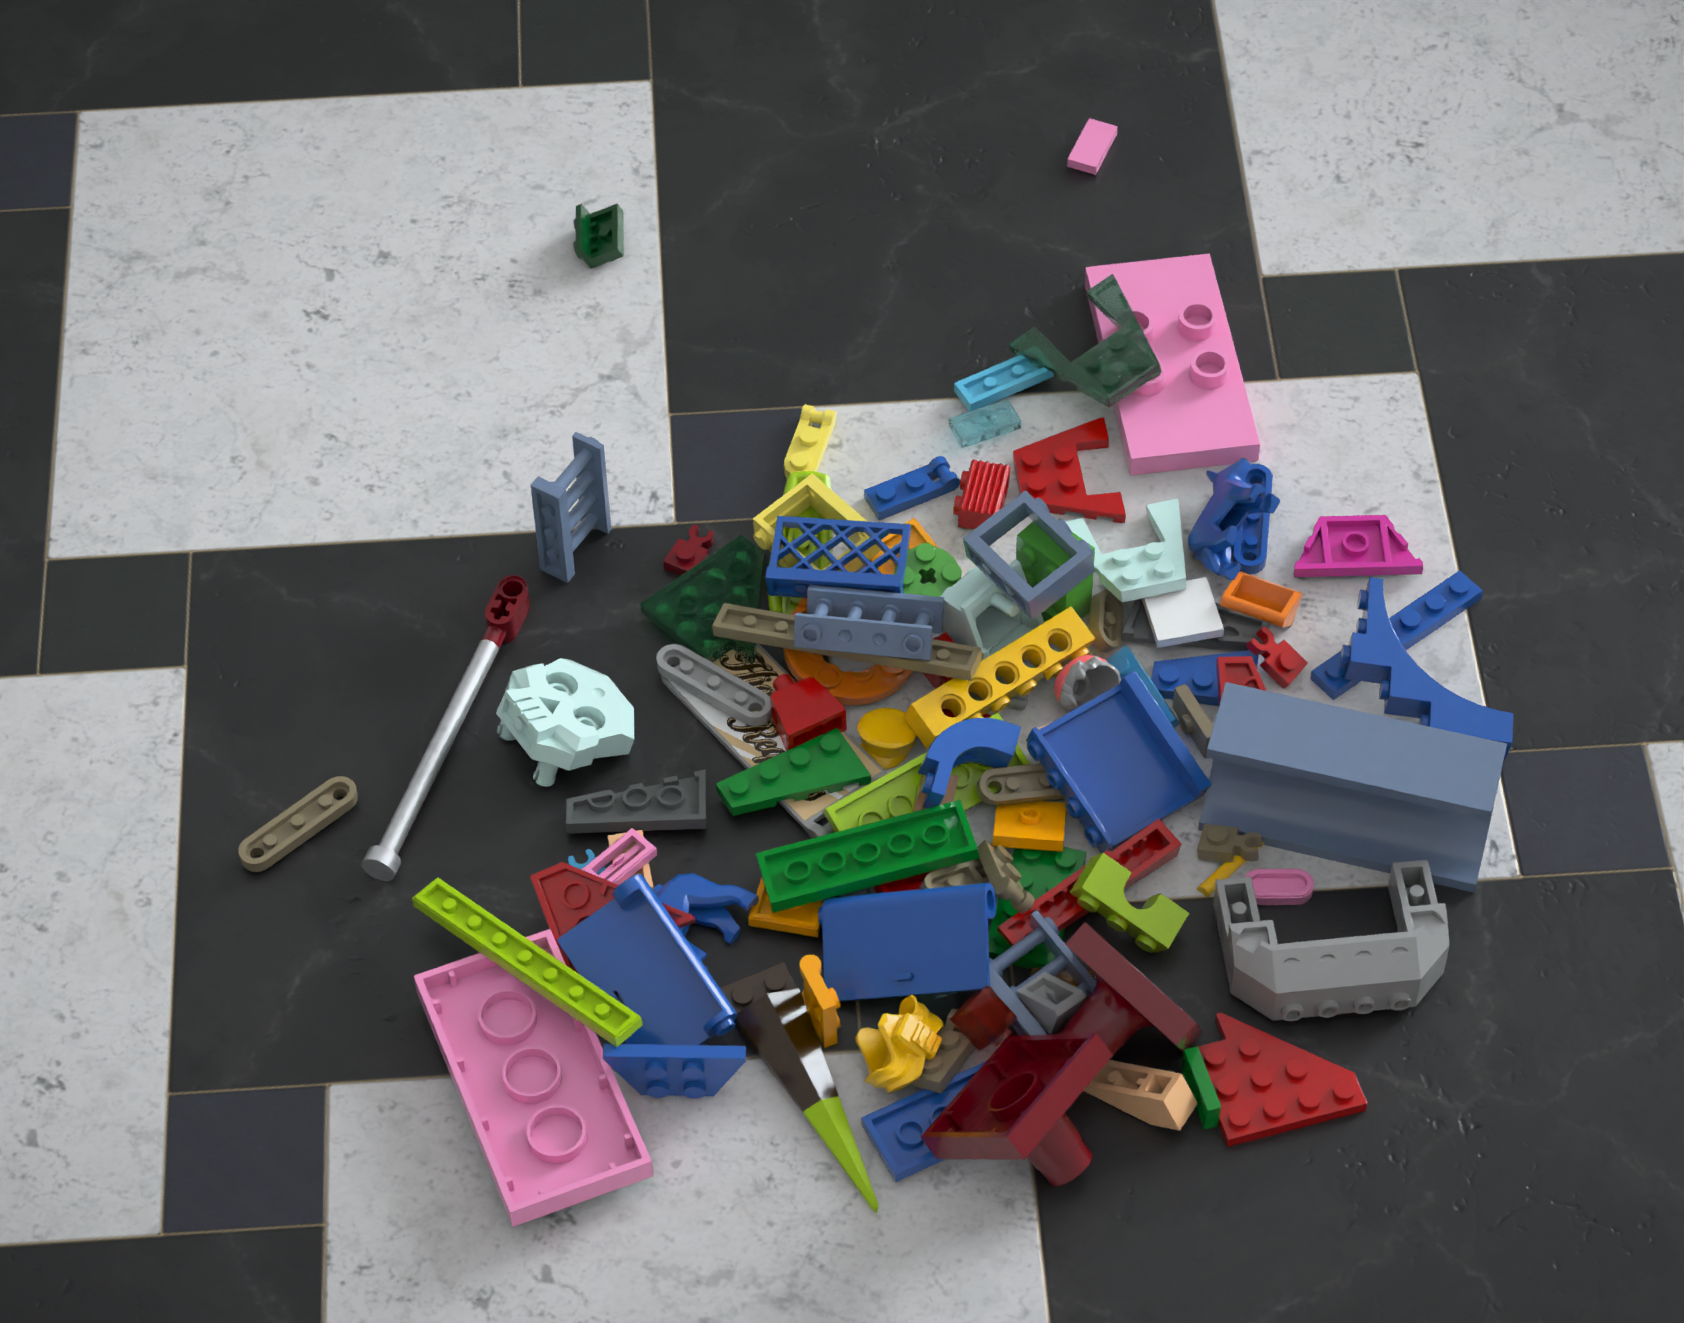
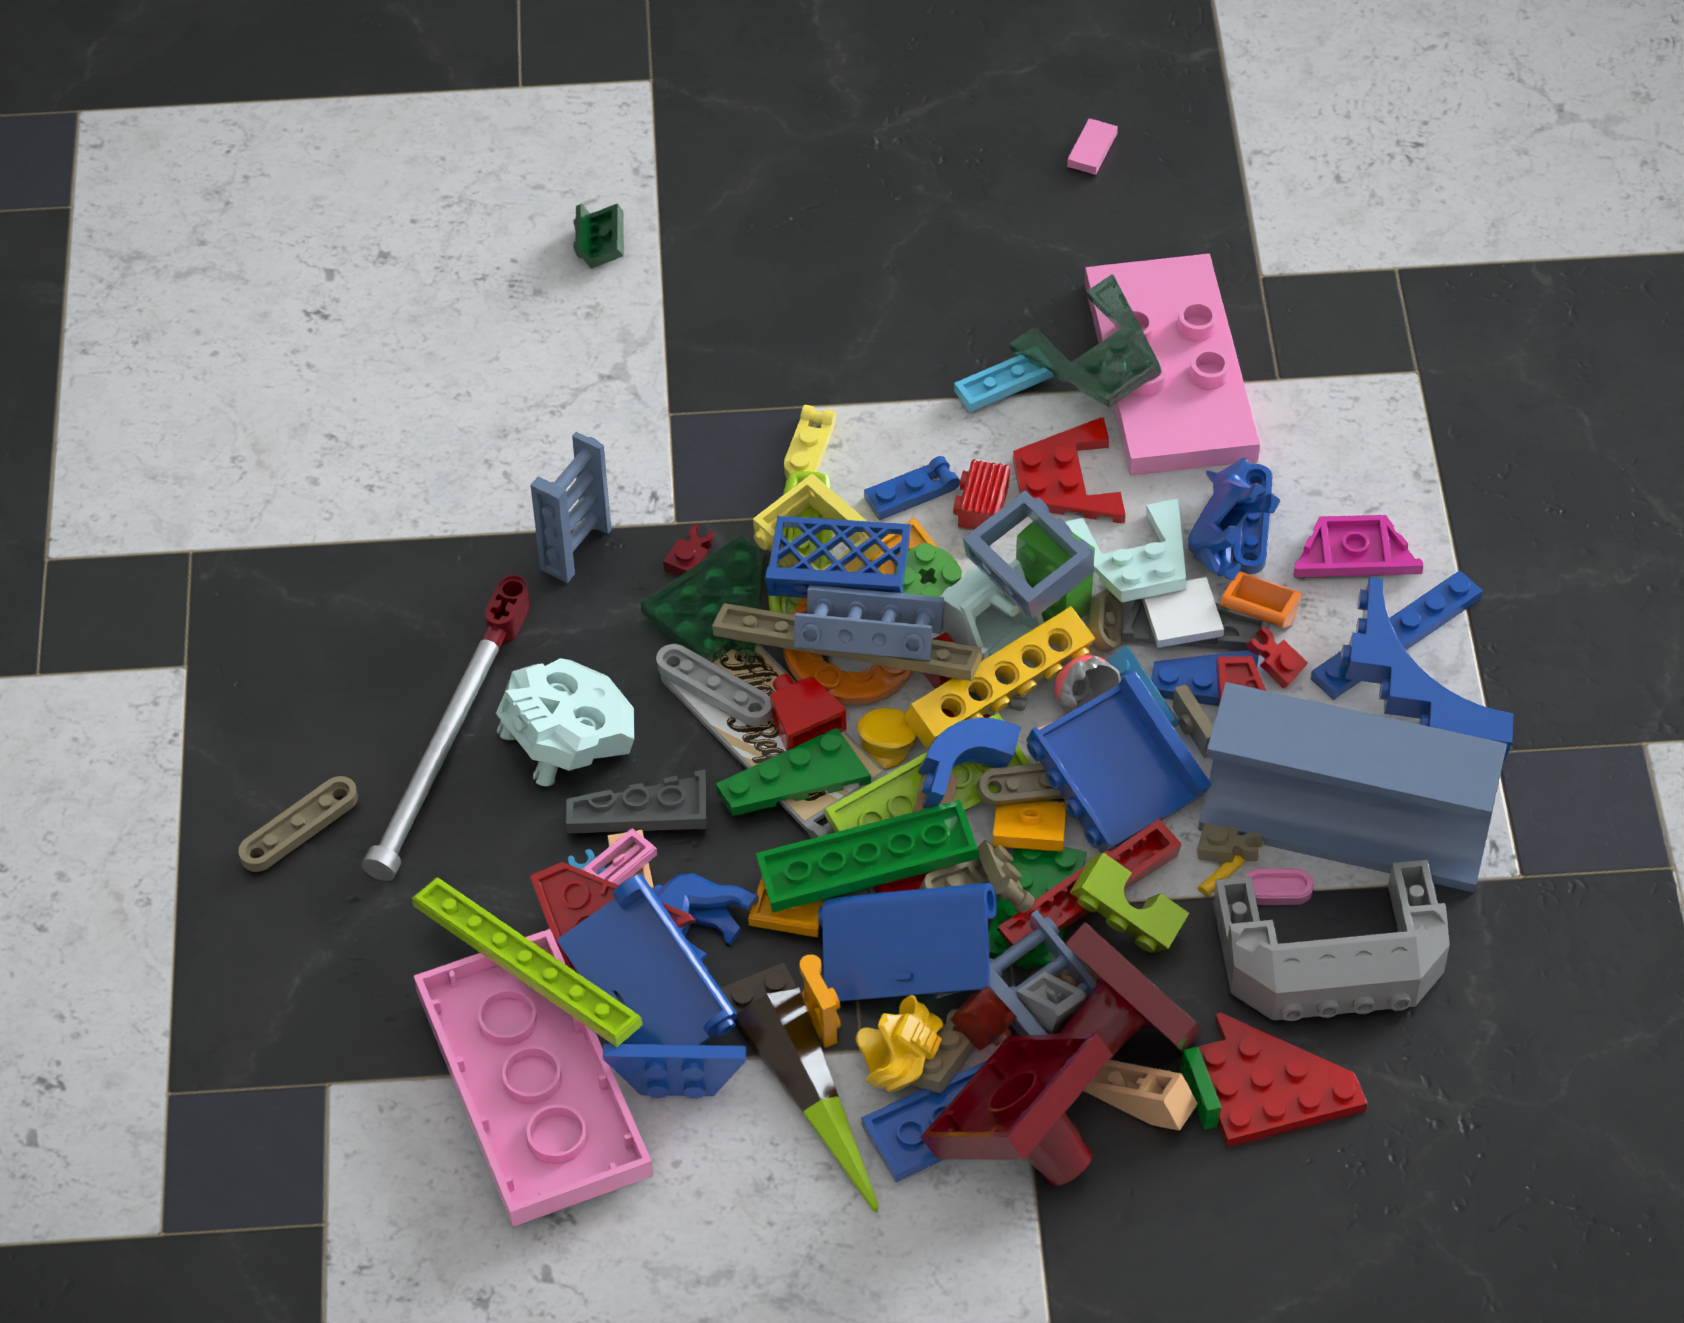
(985, 423): clear light blue plate -> none

